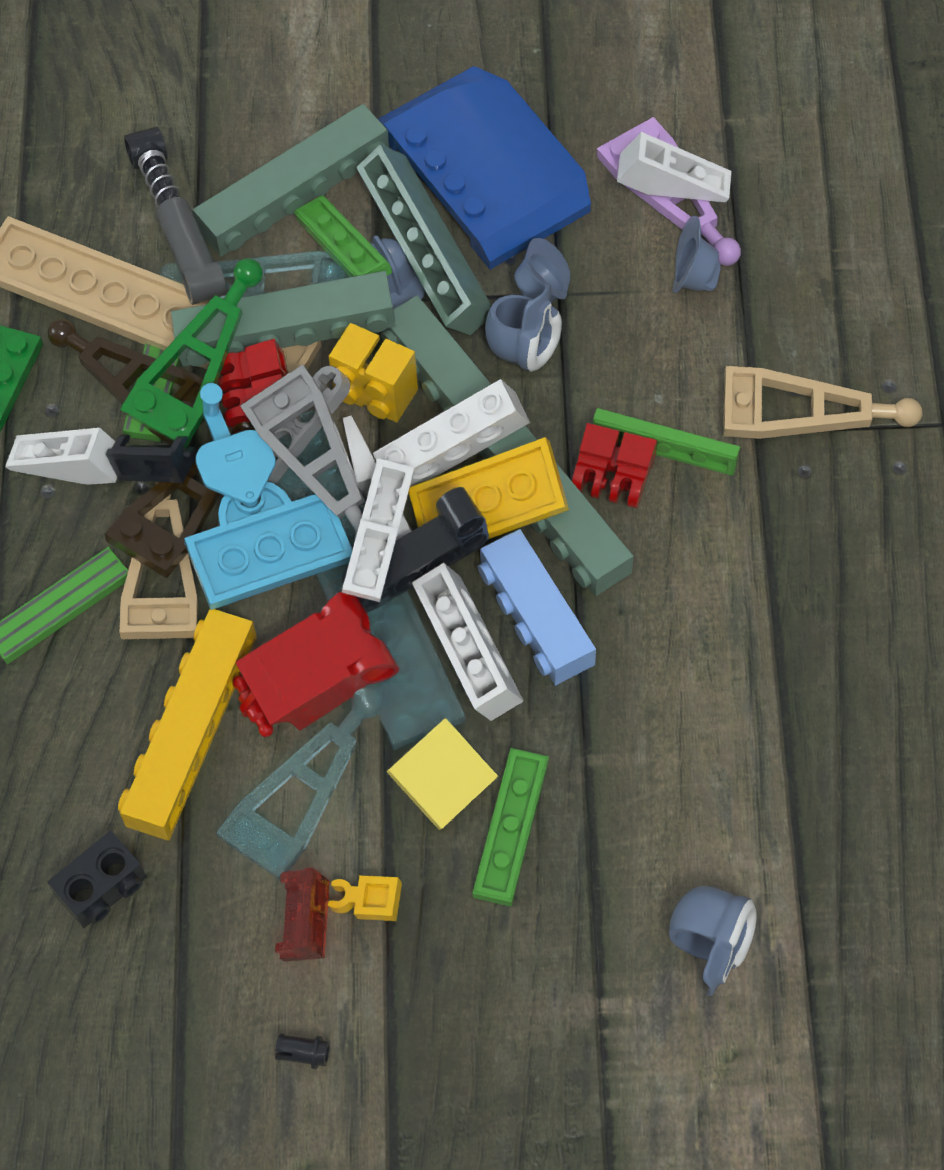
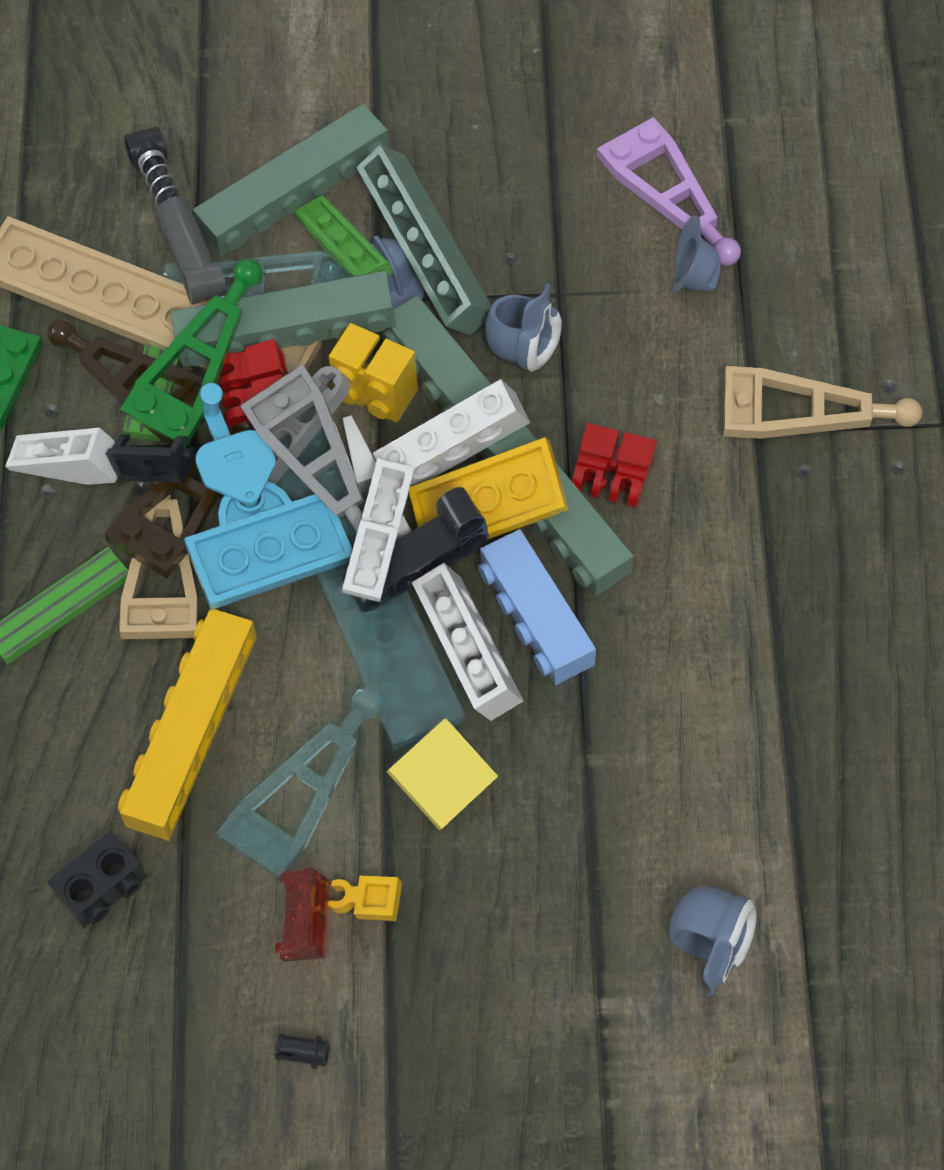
(312, 667): red piece -> none
(490, 163): blue slope -> none
(510, 827): bright green tile -> none
(541, 266): sand blue piece -> none
(671, 172): white slope -> none
(675, 443): bright green tile -> none

